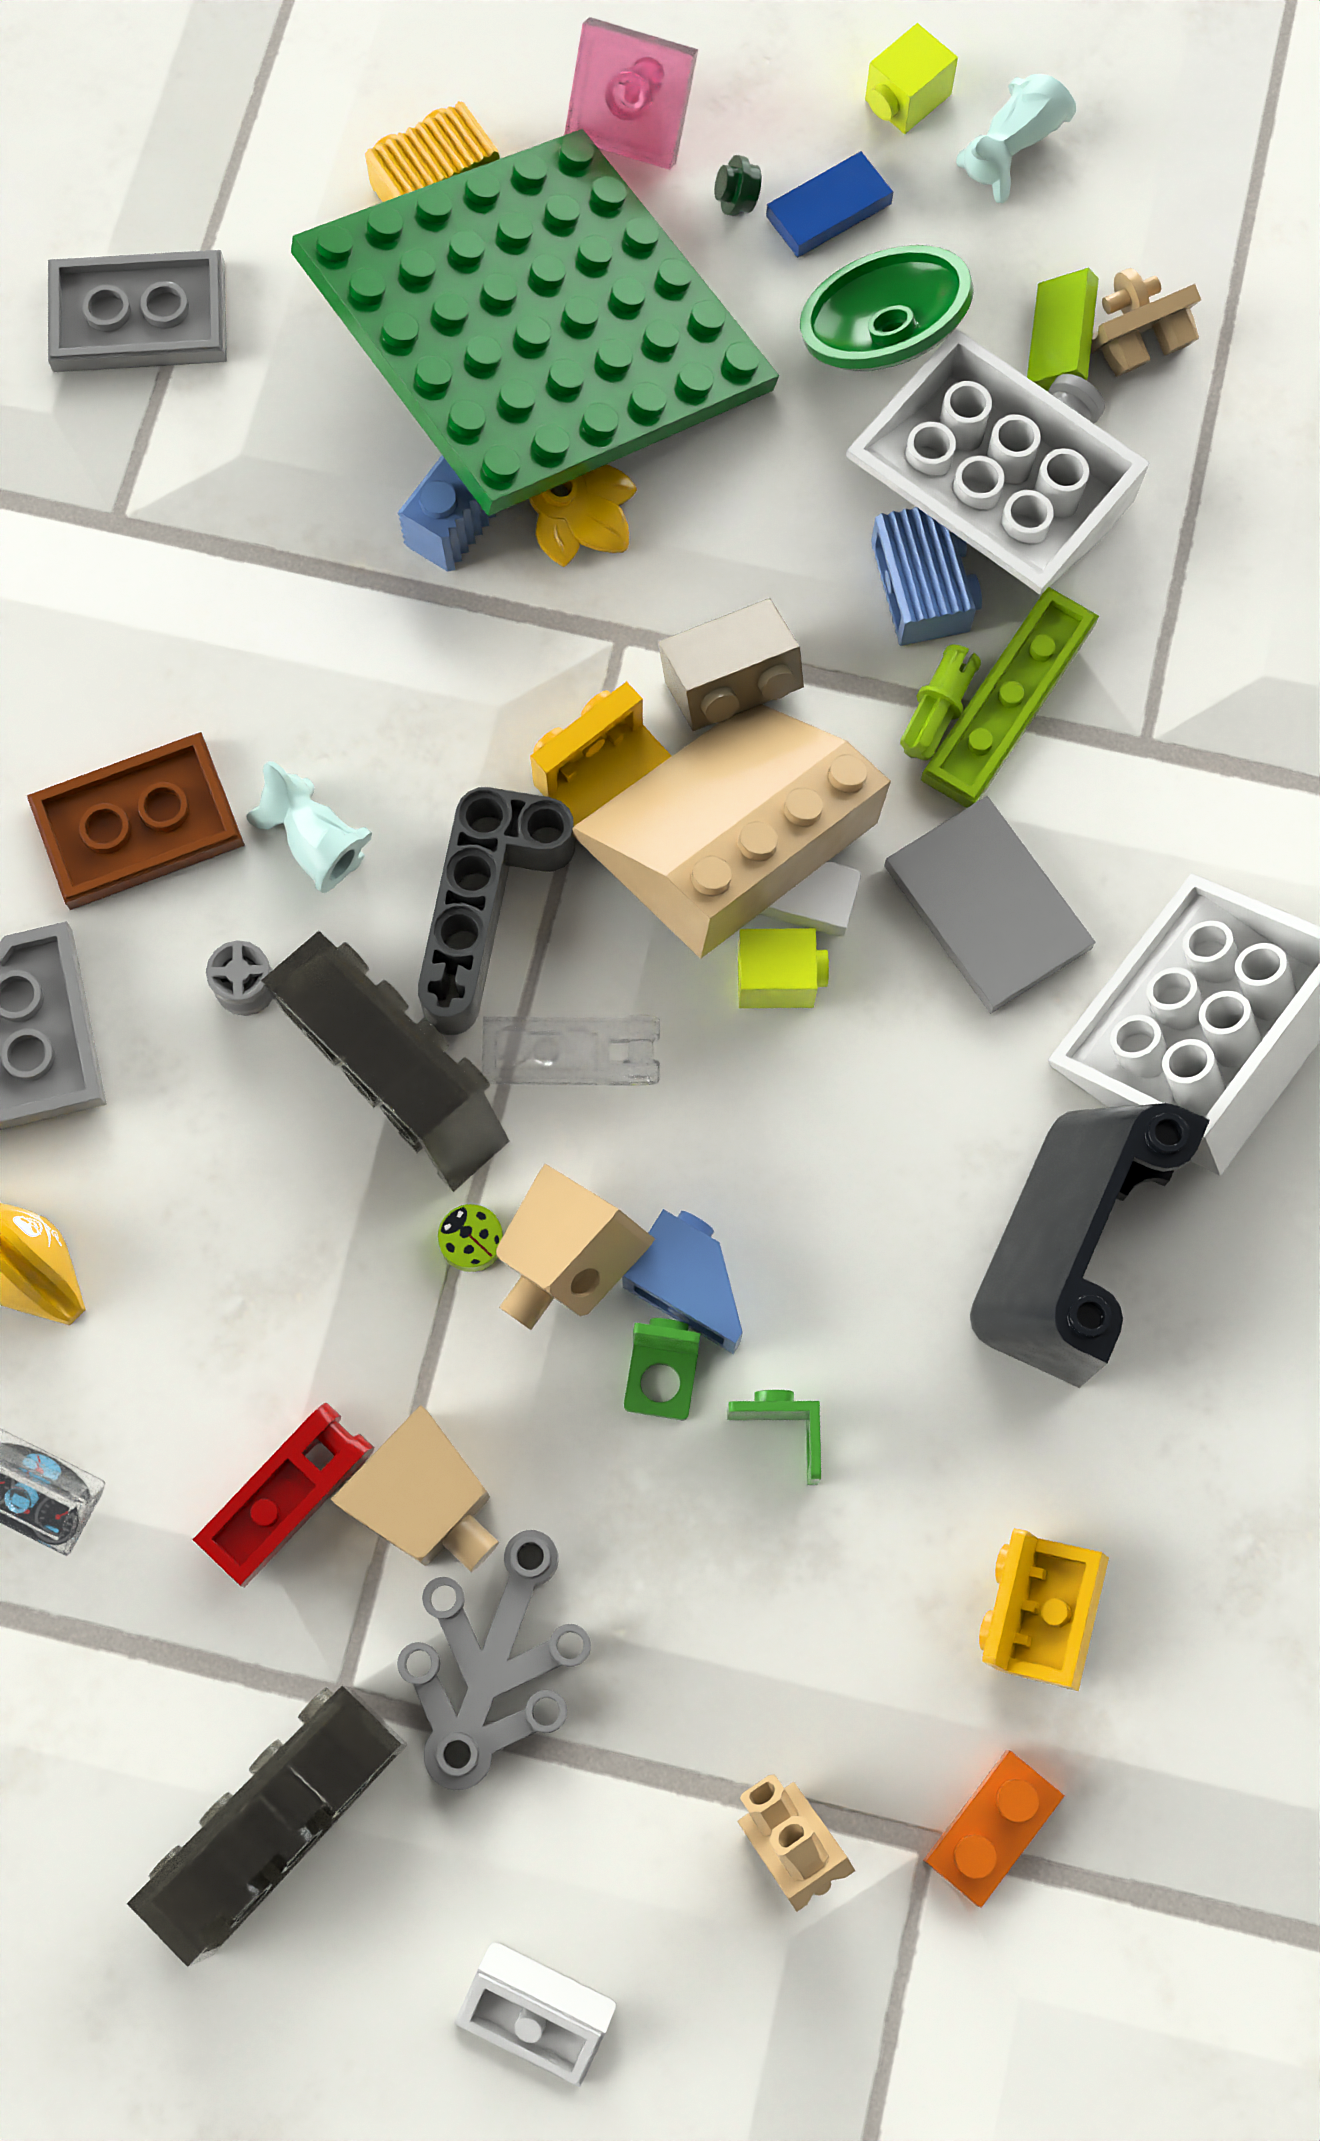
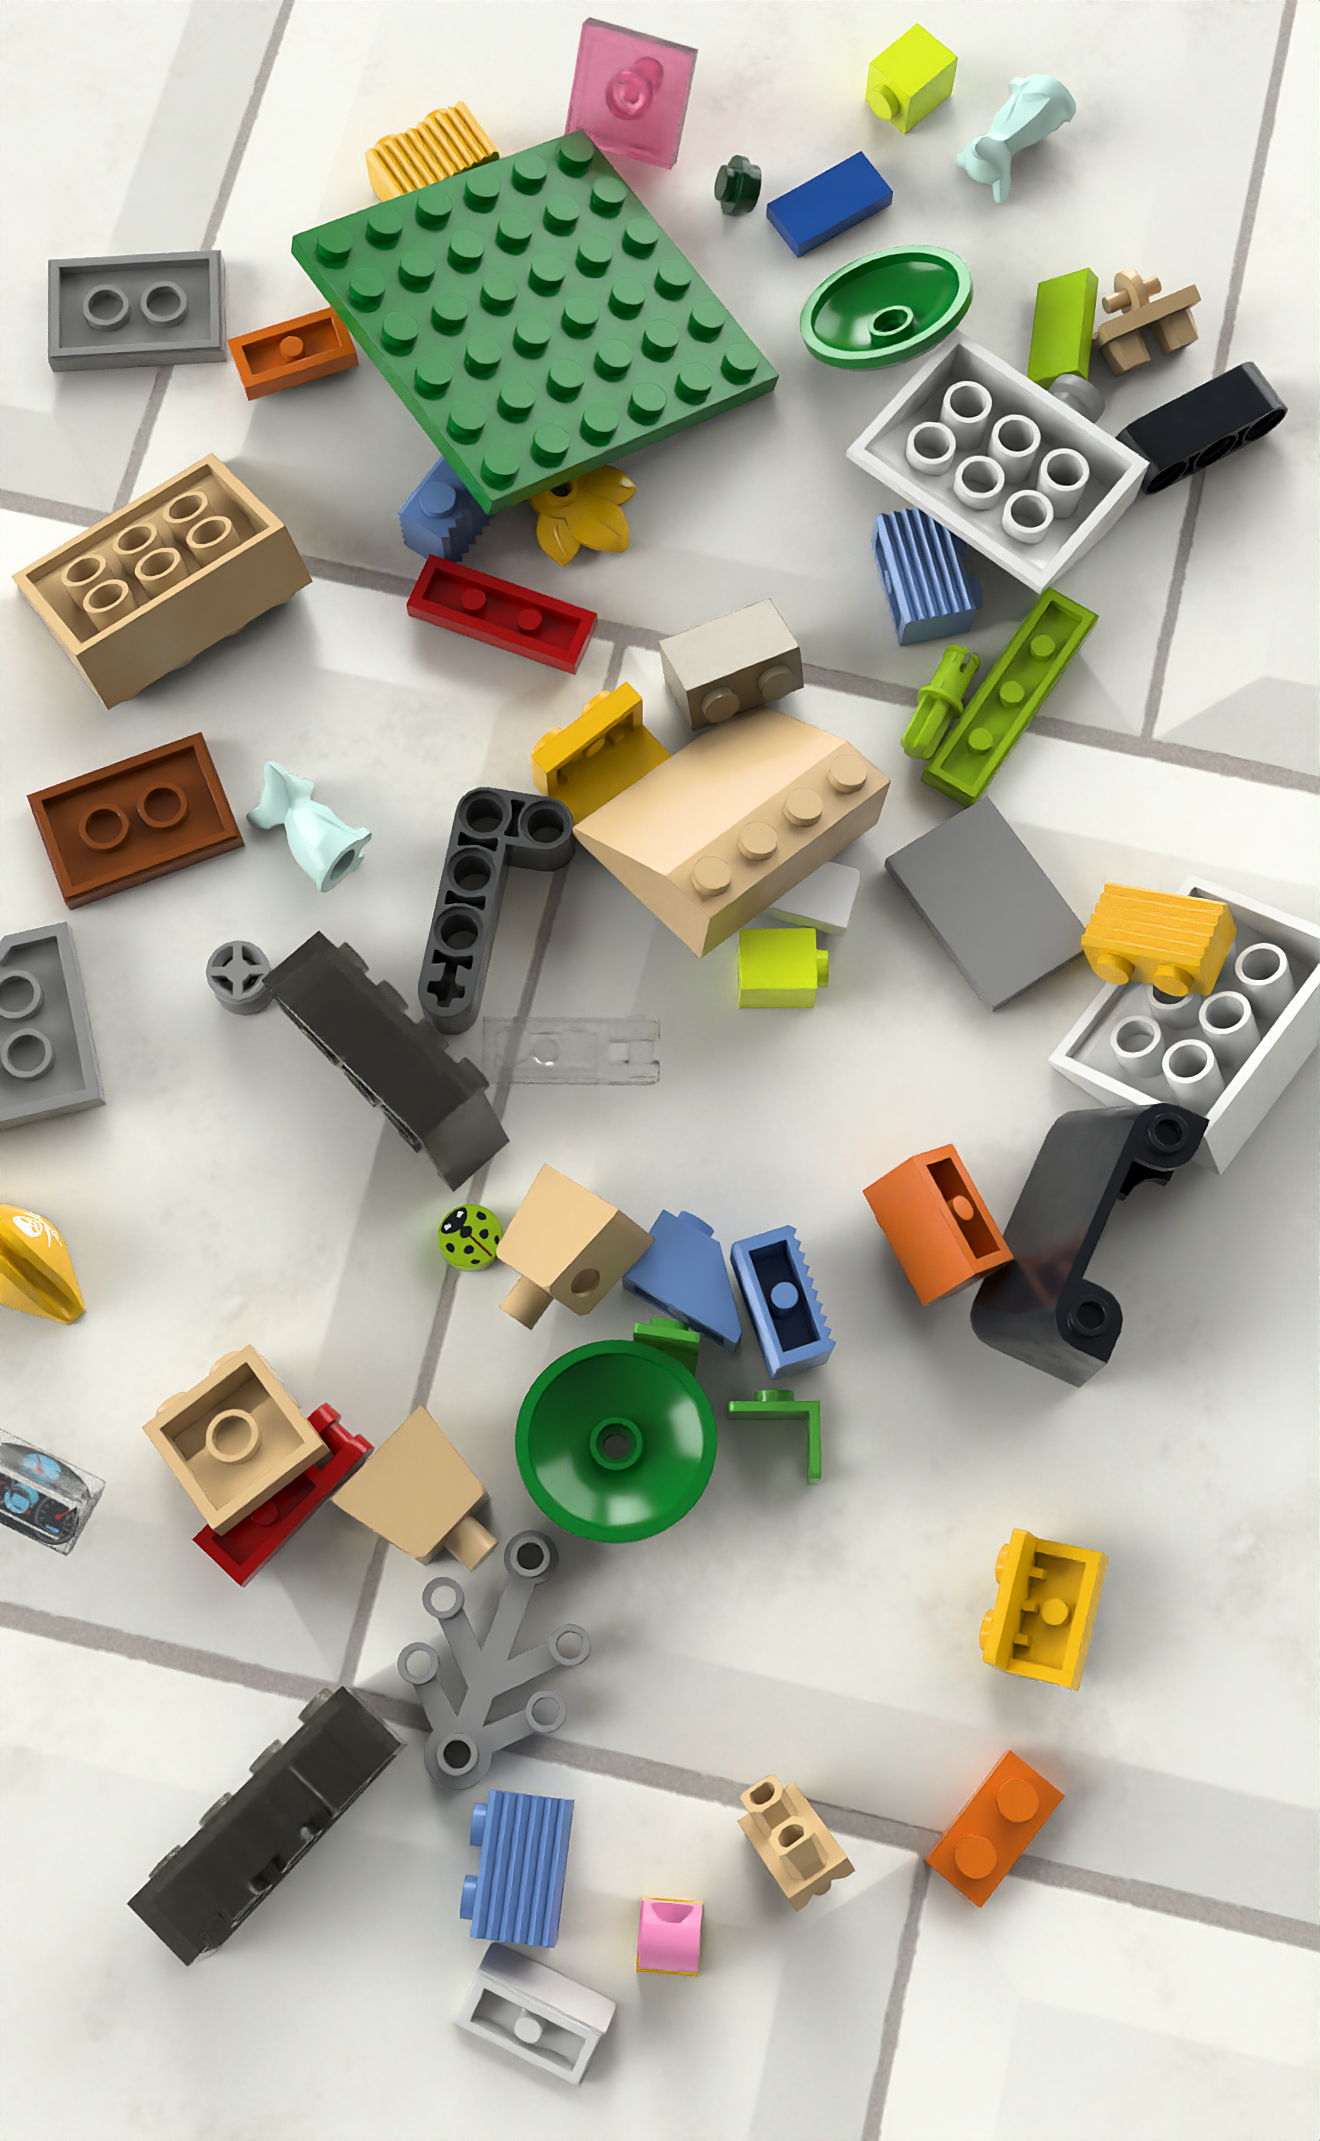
(163, 579): none -> tan slope
(235, 1438): none -> tan plate
(292, 353): none -> orange plate
(502, 614): none -> red plate
(519, 1869): none -> medium blue brick
(606, 1393): none -> green dish
(669, 1936): none -> bright pink leg
(781, 1302): none -> medium blue brick
(937, 1224): none -> orange brick
(1158, 939): none -> yellow brick
(1203, 426): none -> black beam

